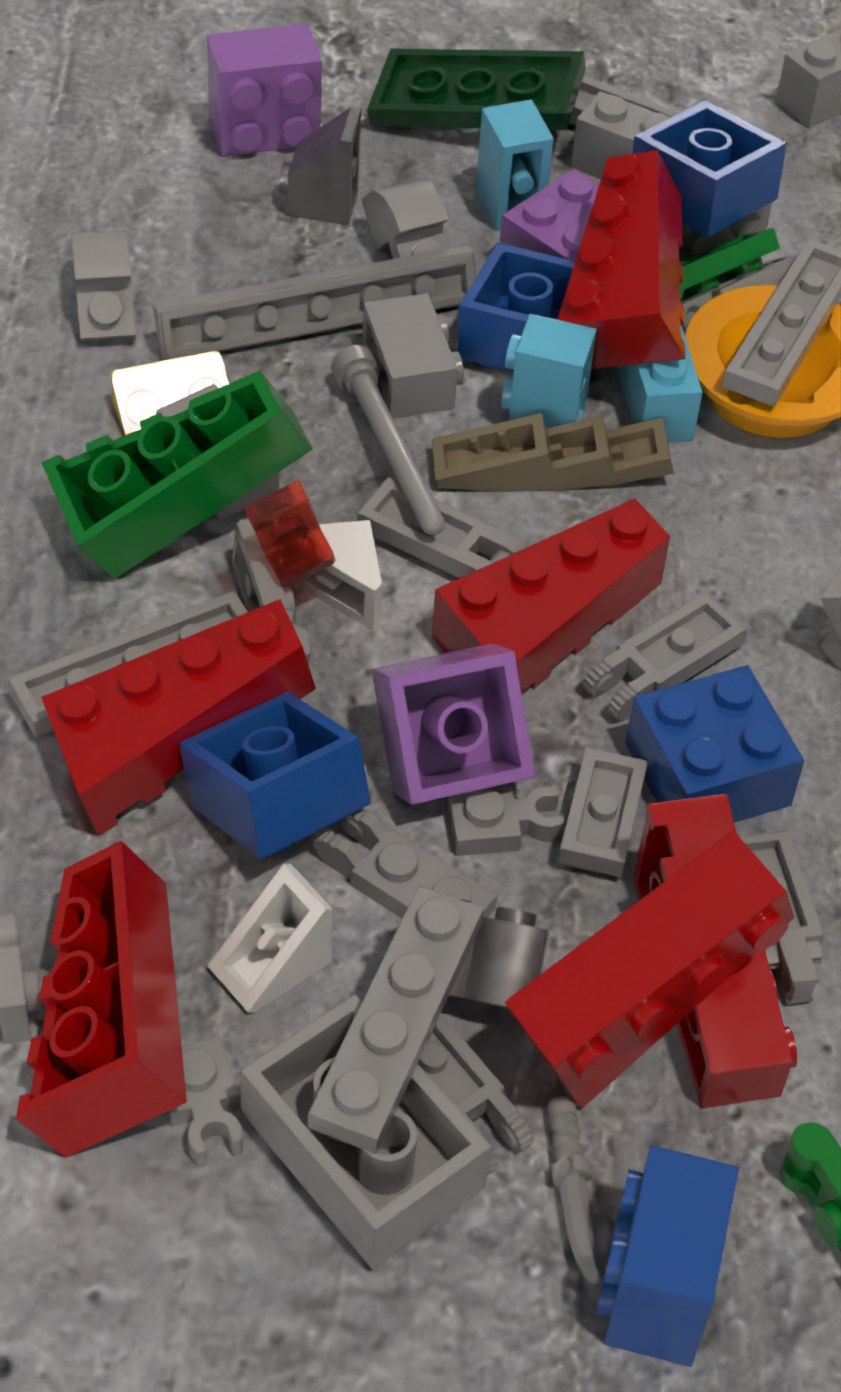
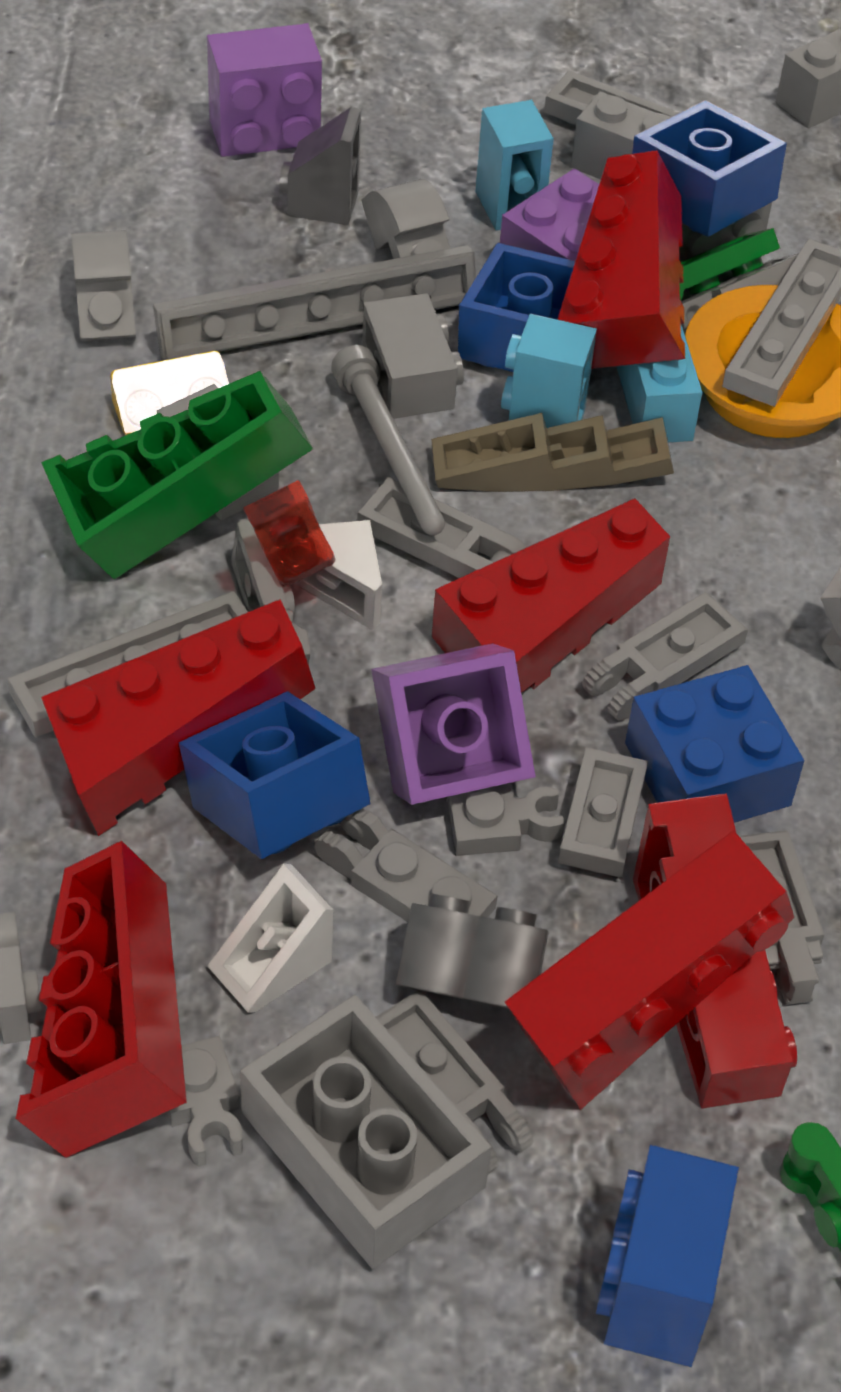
(395, 1020): light grey plate -> none
(454, 85): dark green plate -> none
(570, 1177): light grey piece -> none

